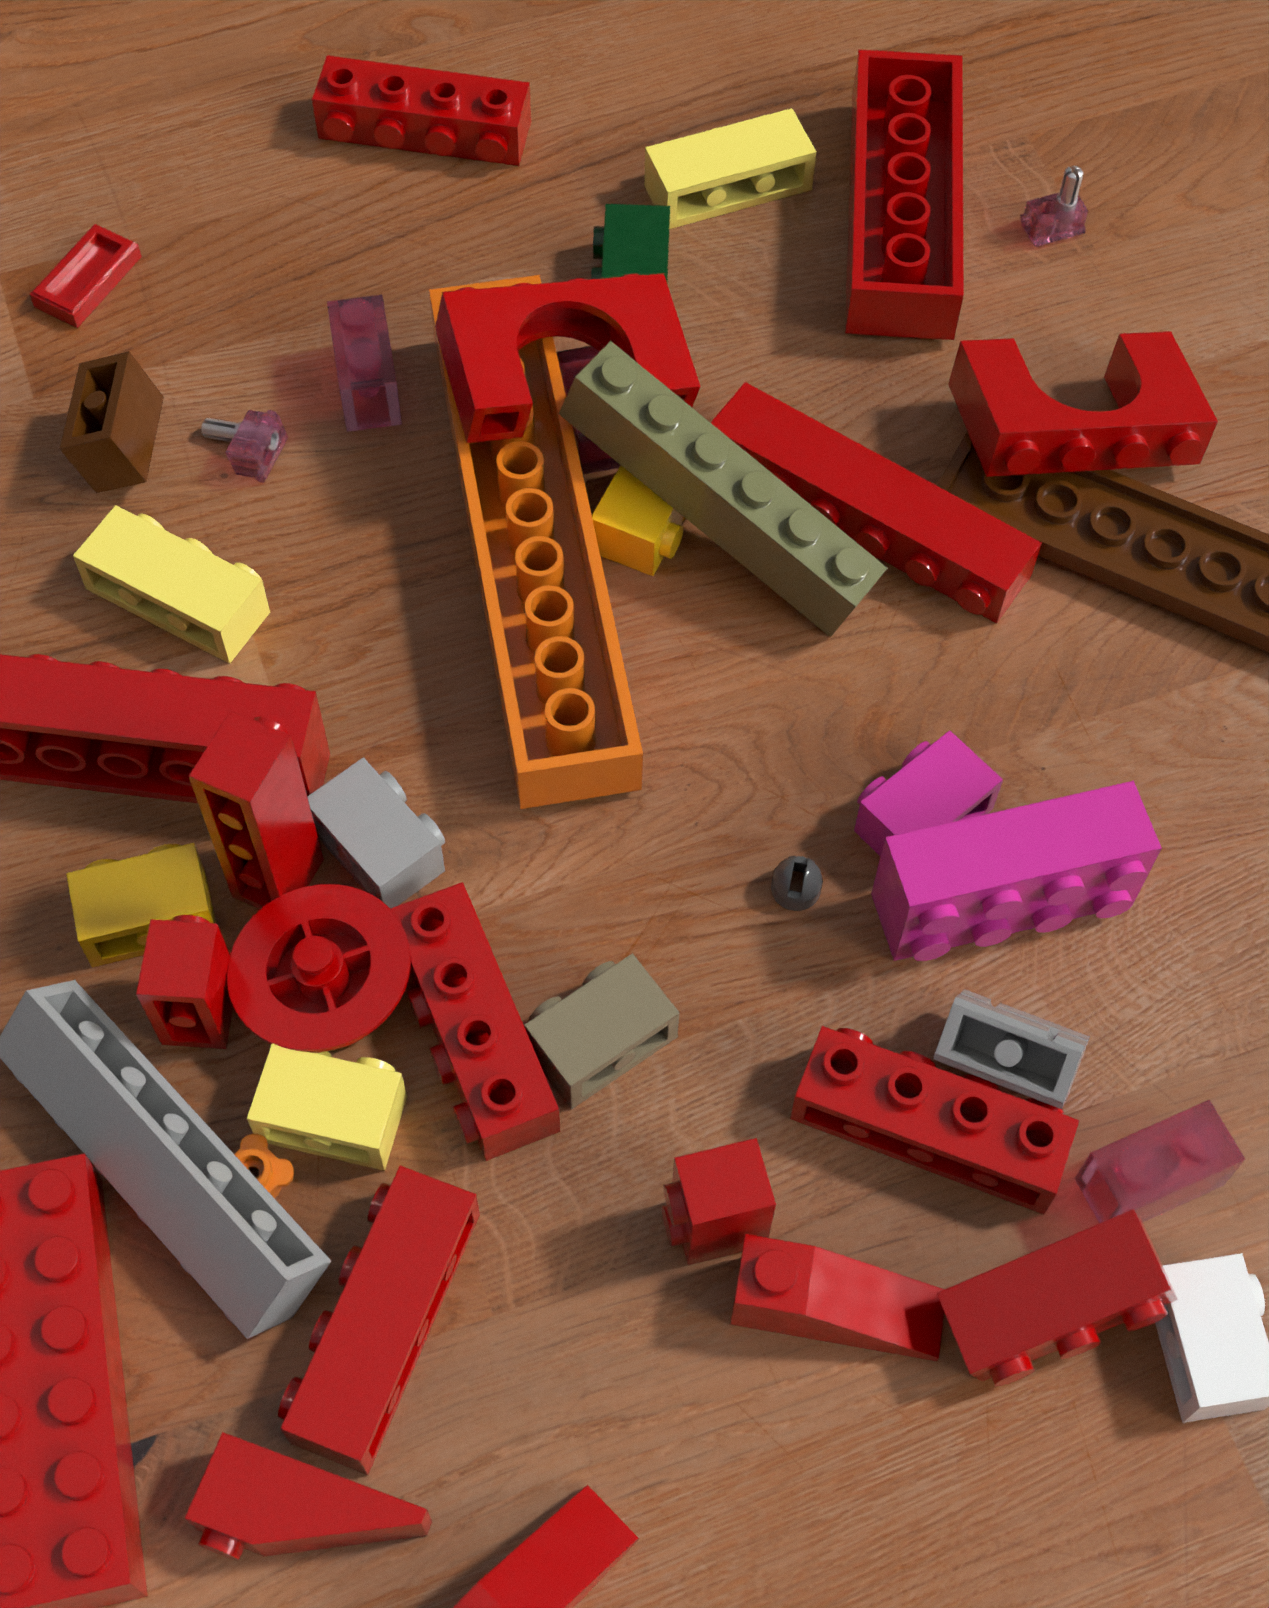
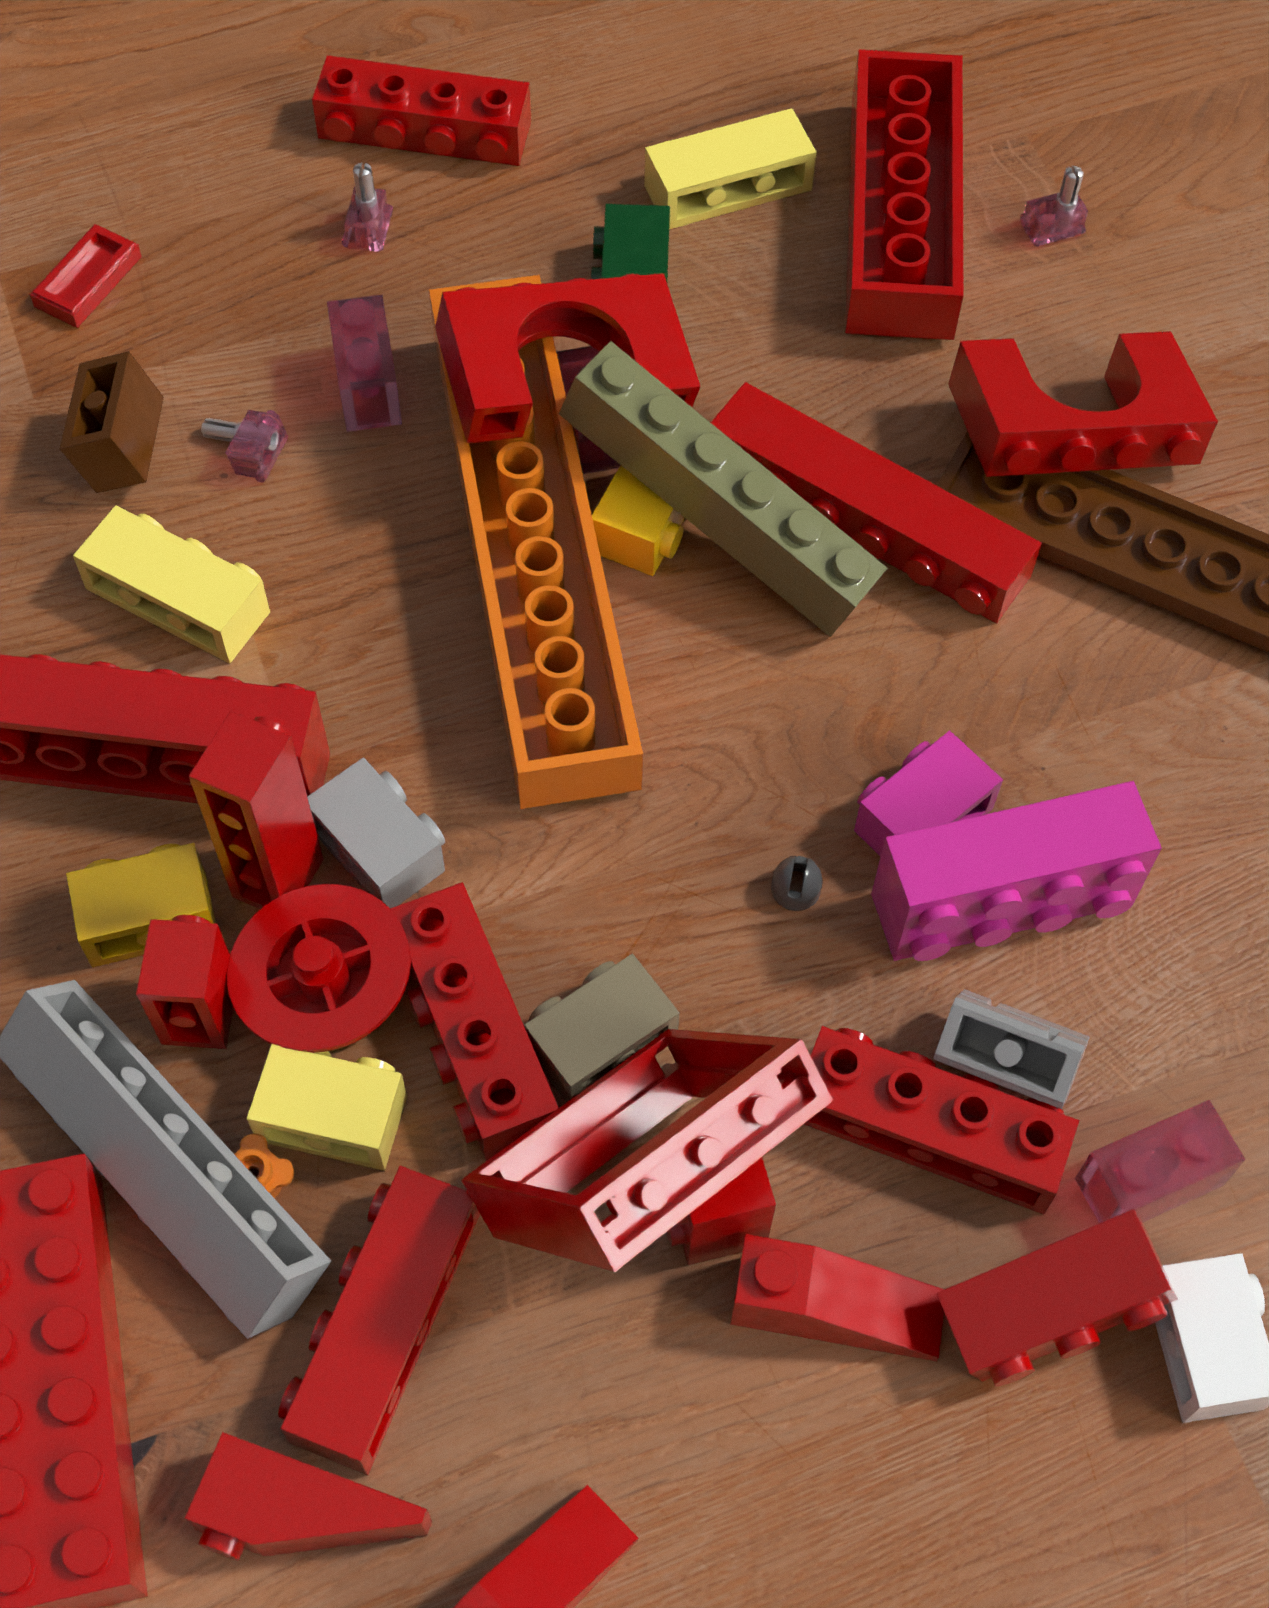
(367, 213): none -> clear pink piece
(753, 1100): none -> red window

